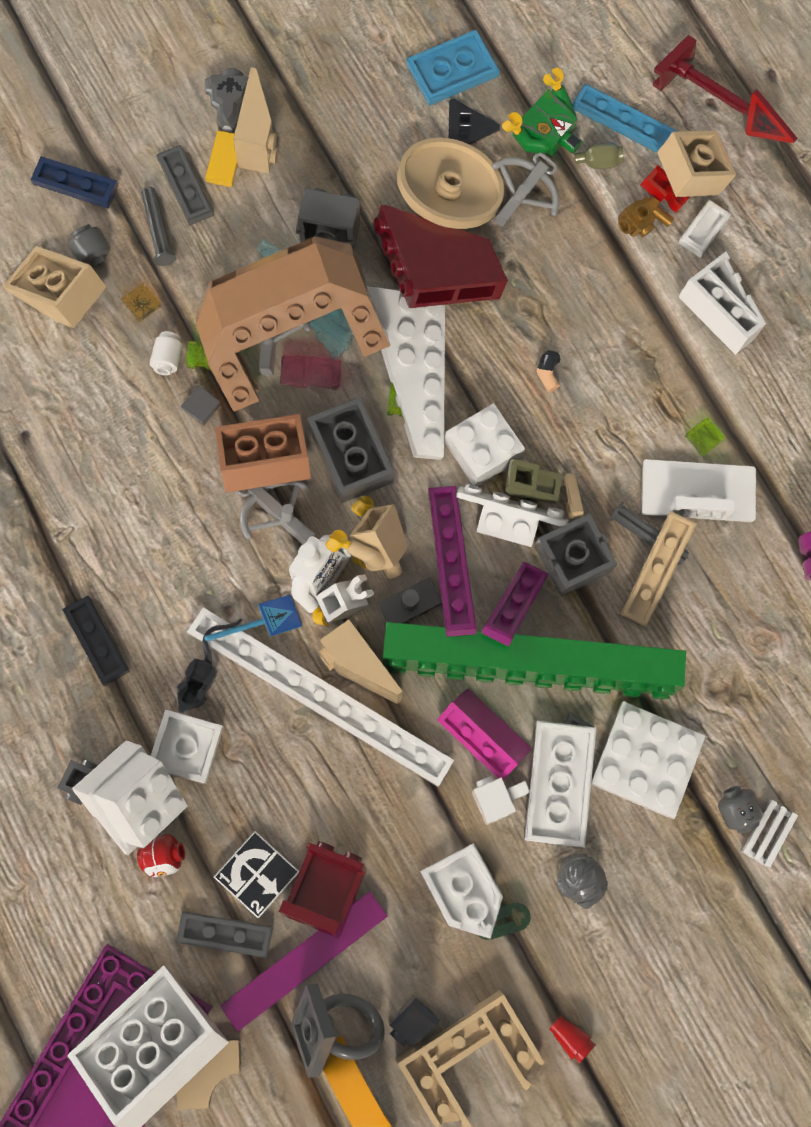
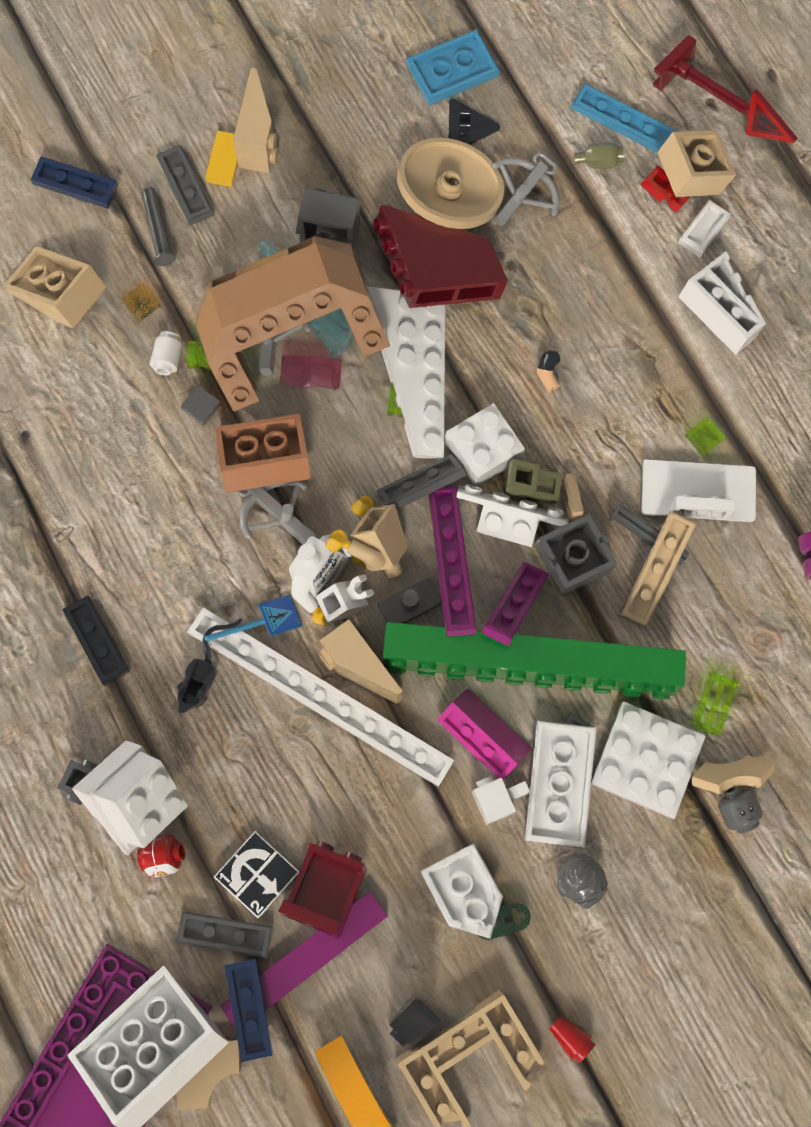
(89, 245): dark grey head -> none
(187, 746): white plate -> none
(227, 96): dark grey rock -> none
(248, 1010): none -> dark blue plate
(316, 1030): dark grey tile -> none
(350, 450): dark grey brick -> none
(422, 482): none -> dark grey tile
(548, 122): green torso -> none
(640, 215): pearl gold piece -> none
(723, 680): none -> clear neon green tile
(744, 772): none -> tan tile
(781, 812): white tile -> none

